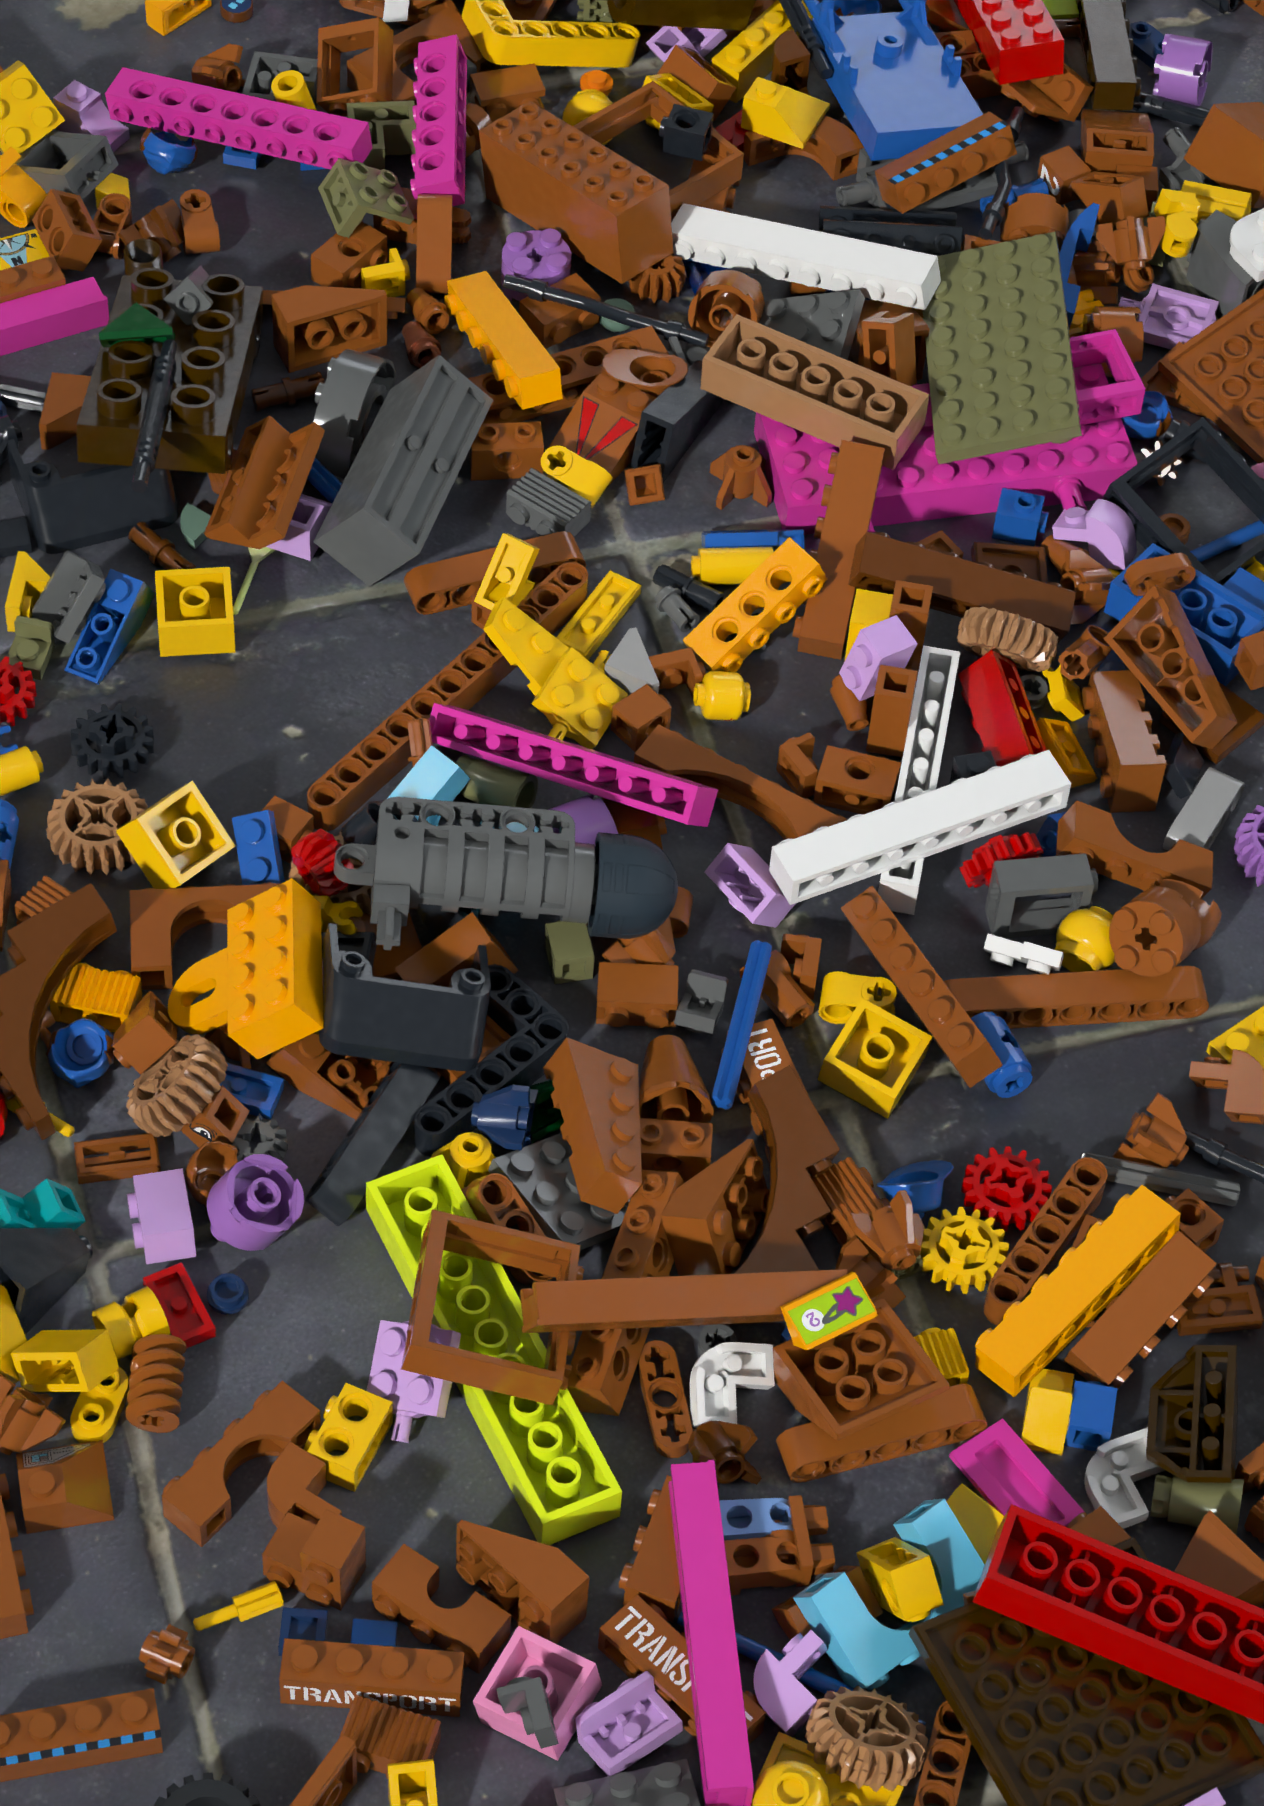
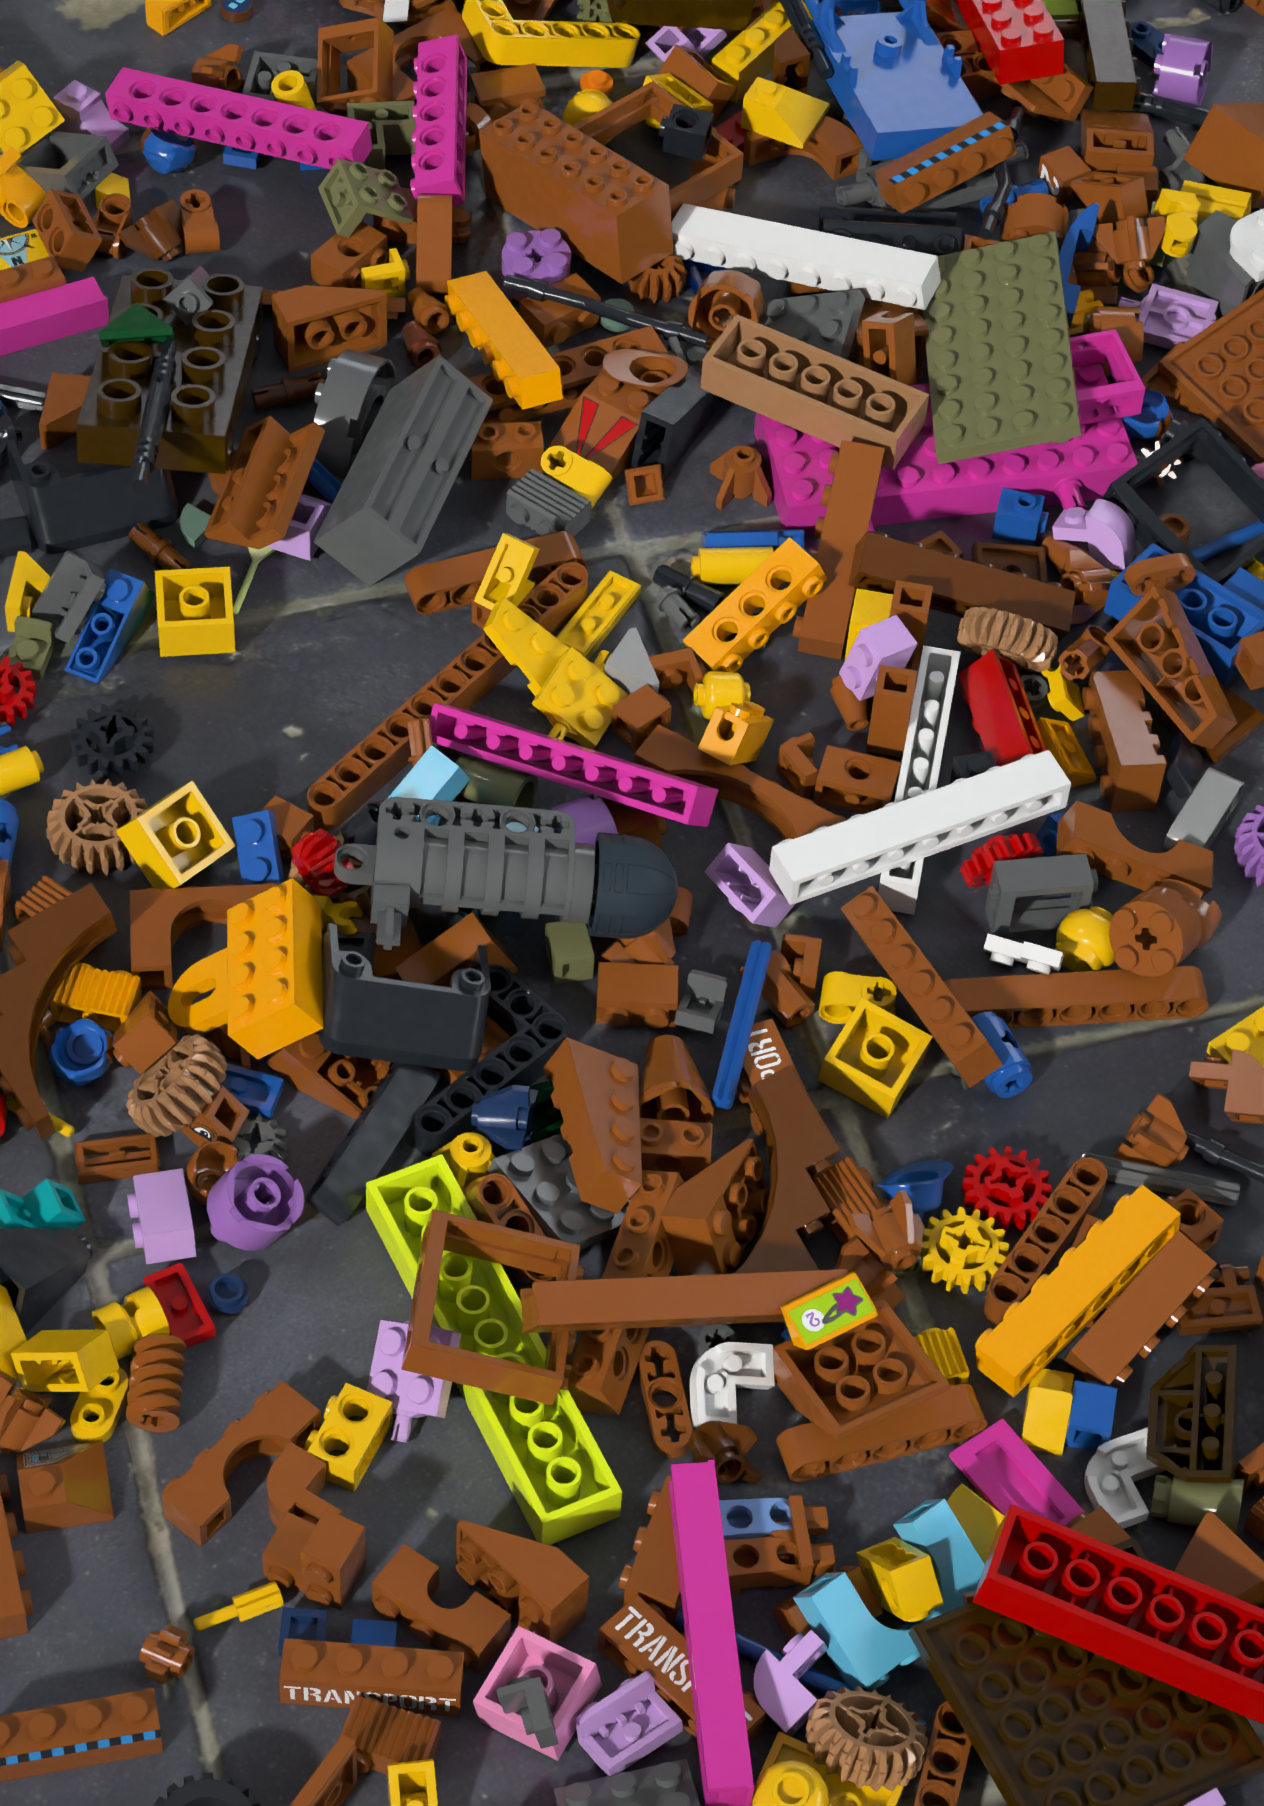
(141, 255): dark brown piece -> none
(736, 733): none -> light orange brick

